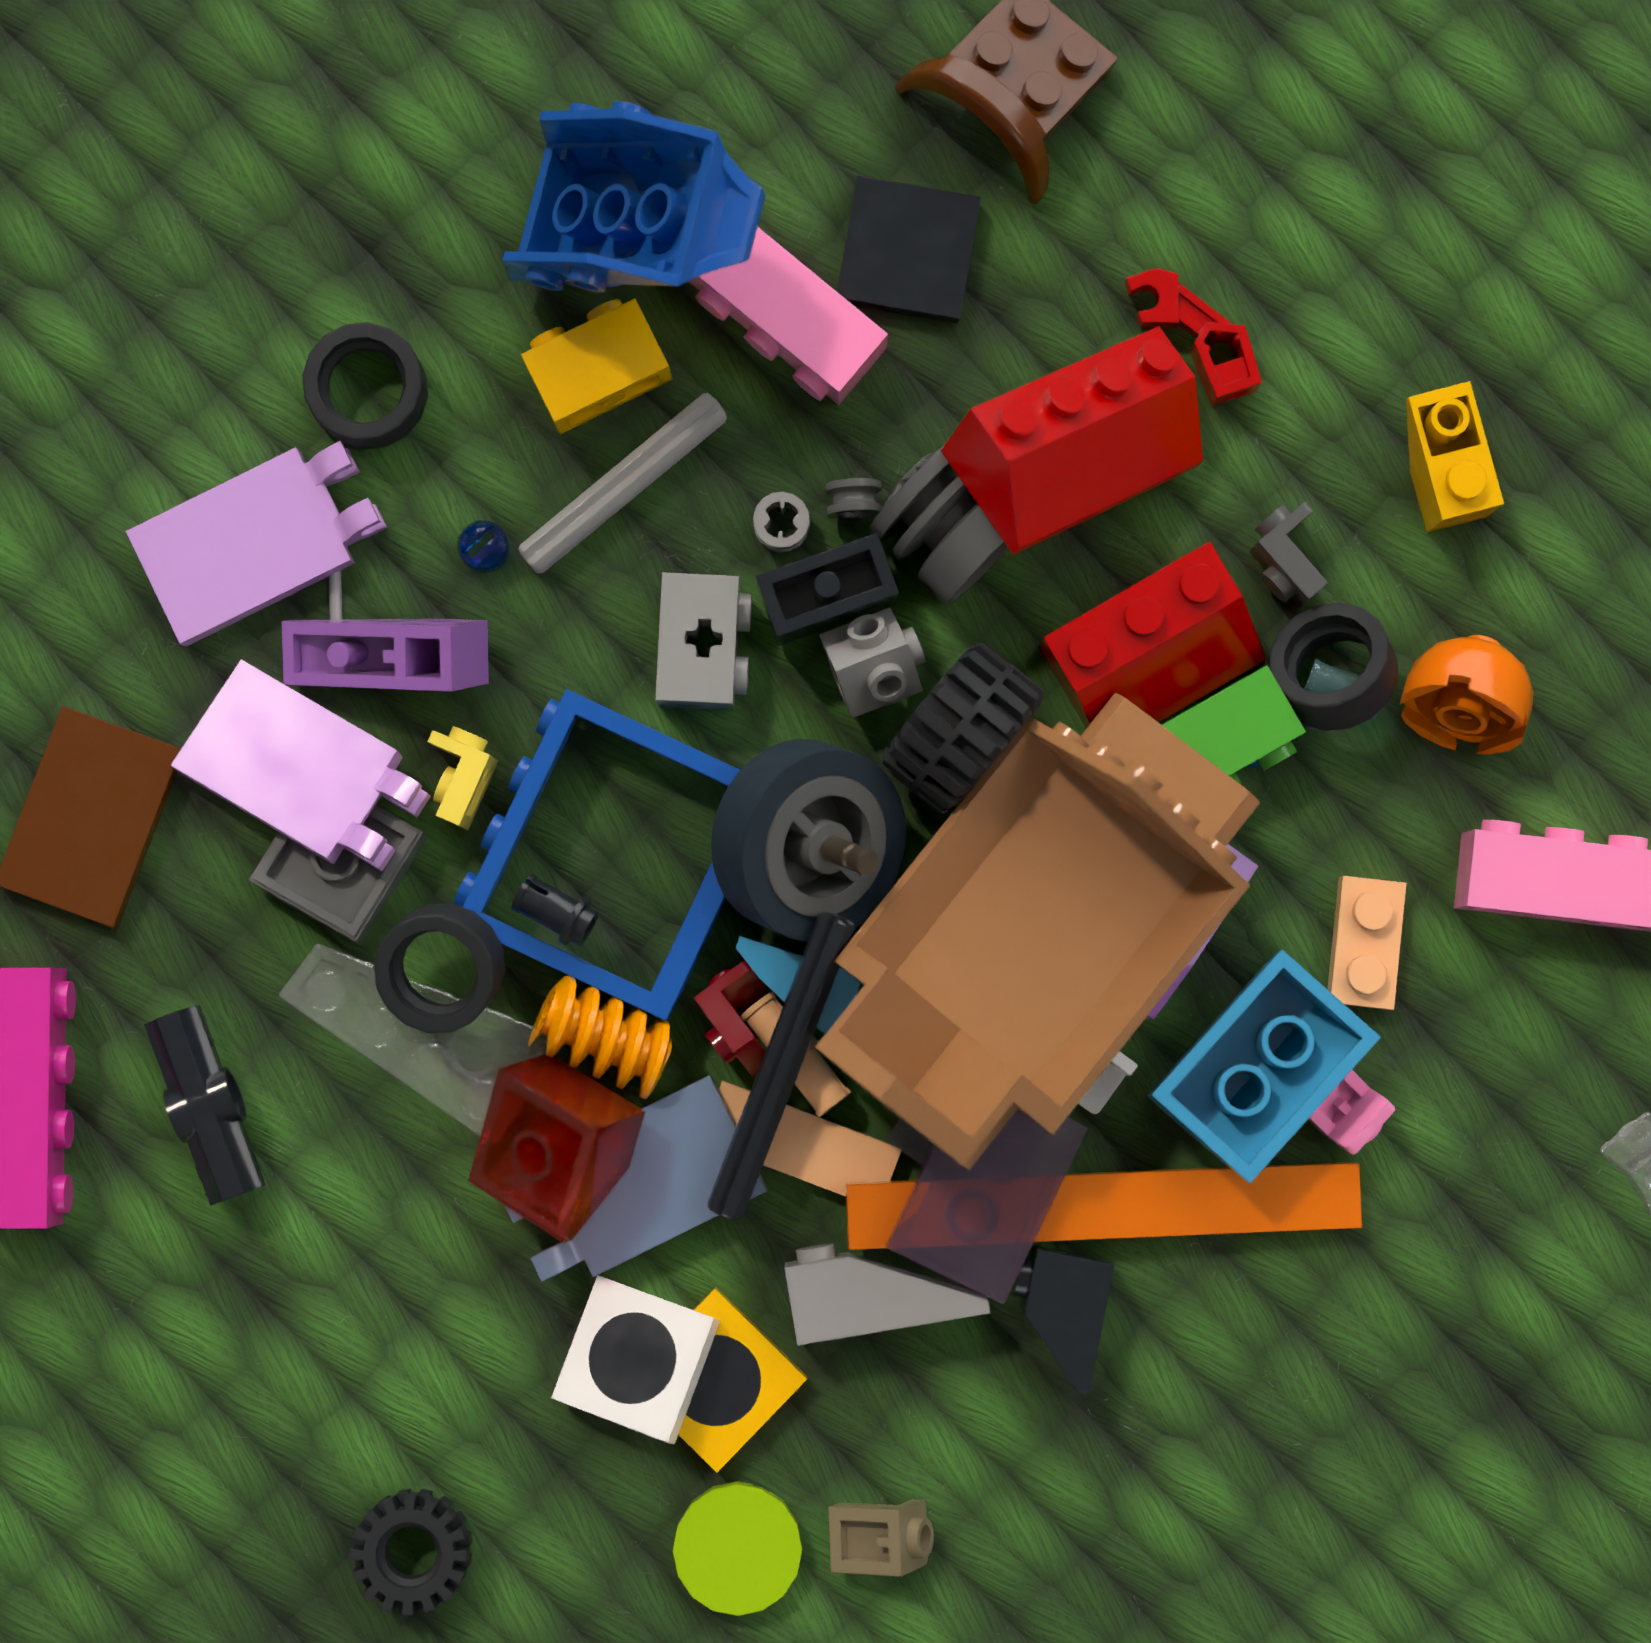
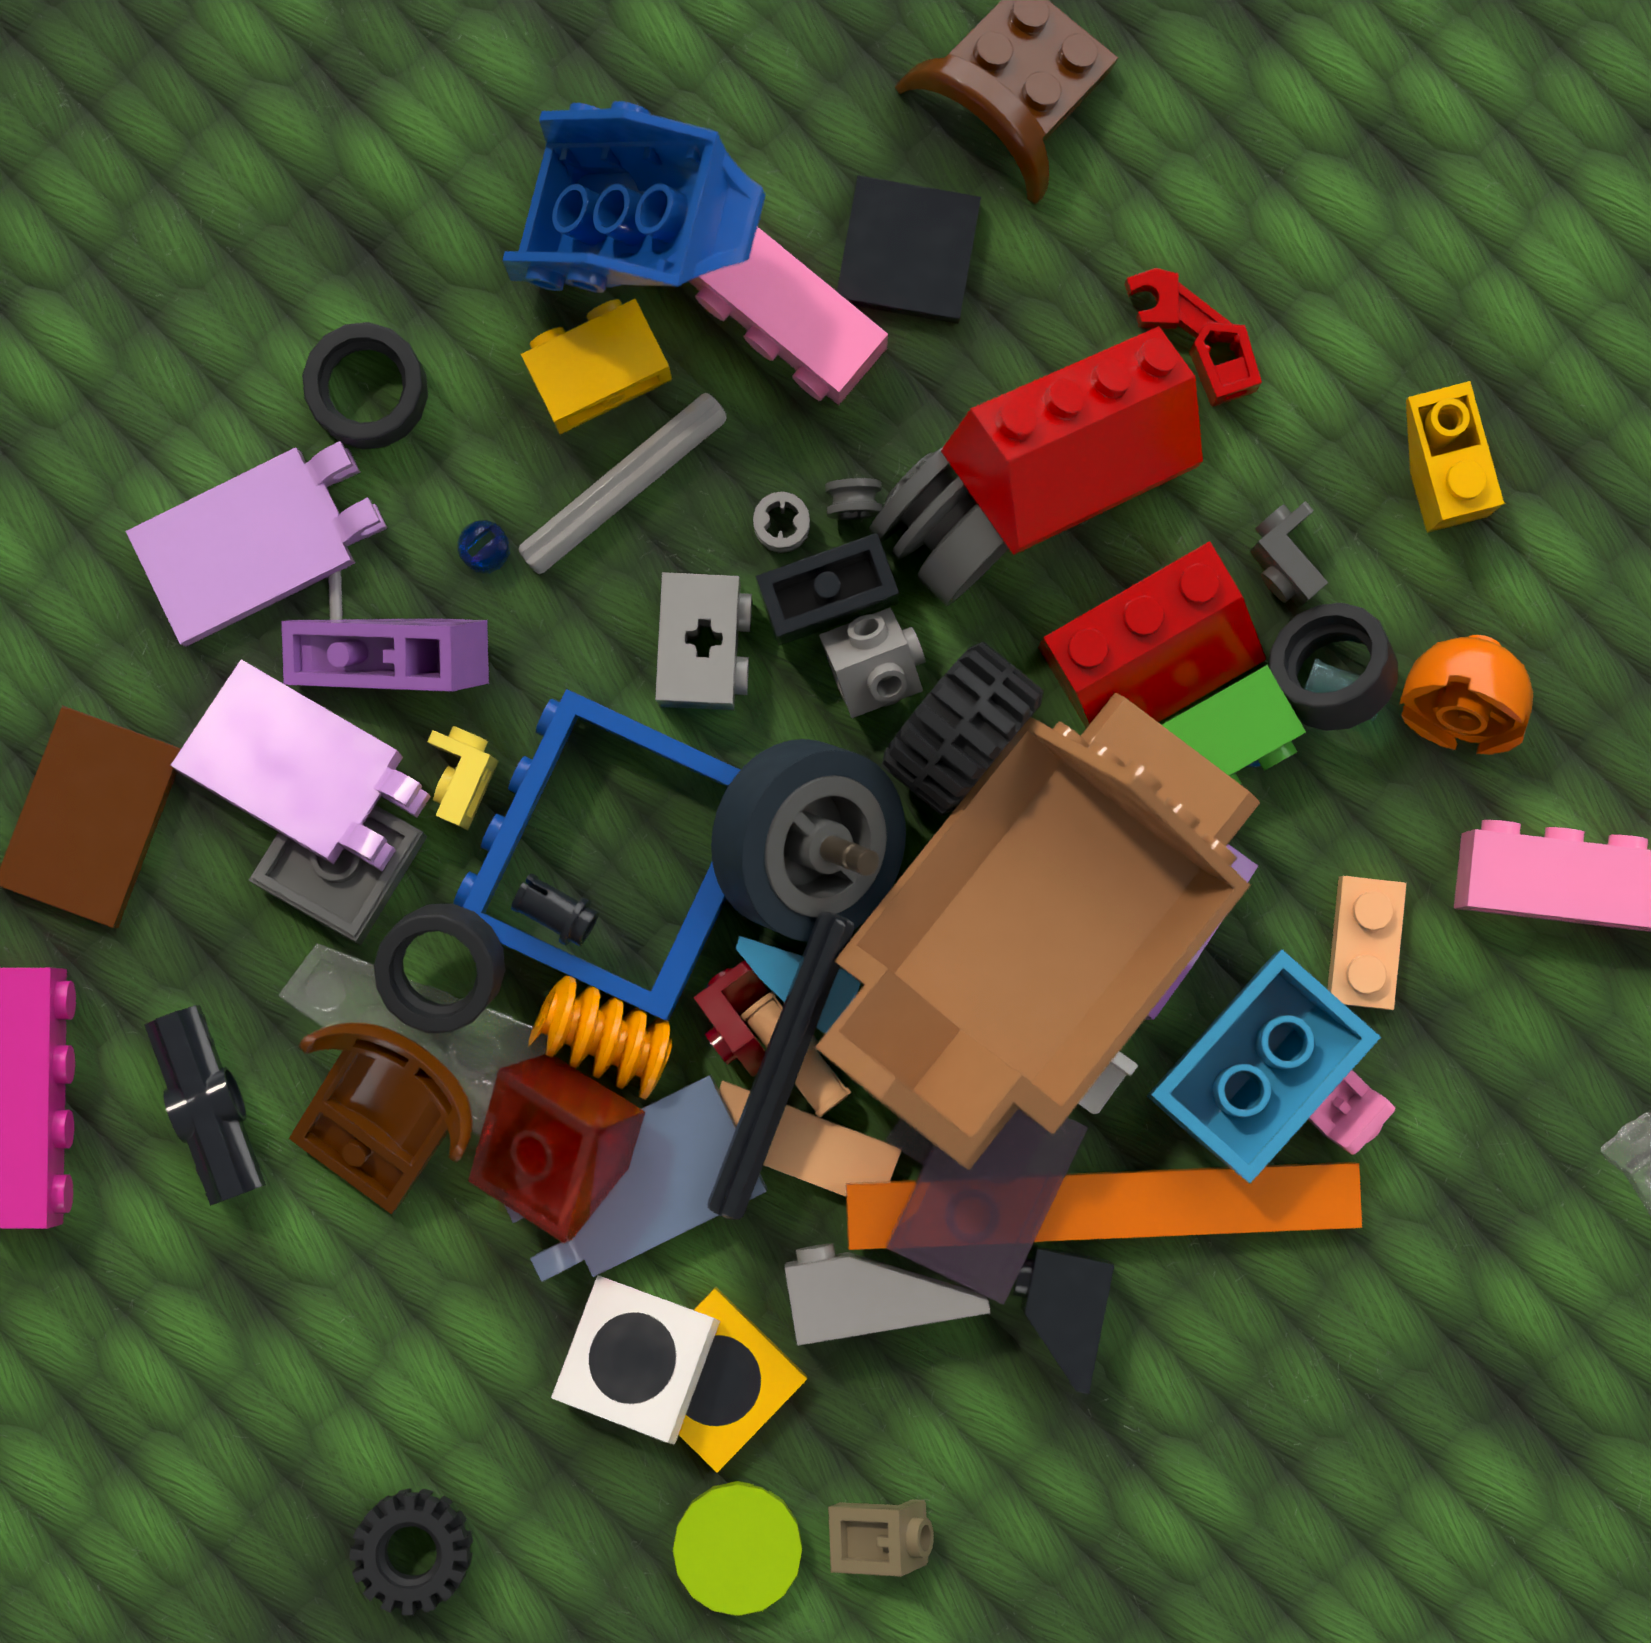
(381, 1110): none -> reddish brown piece

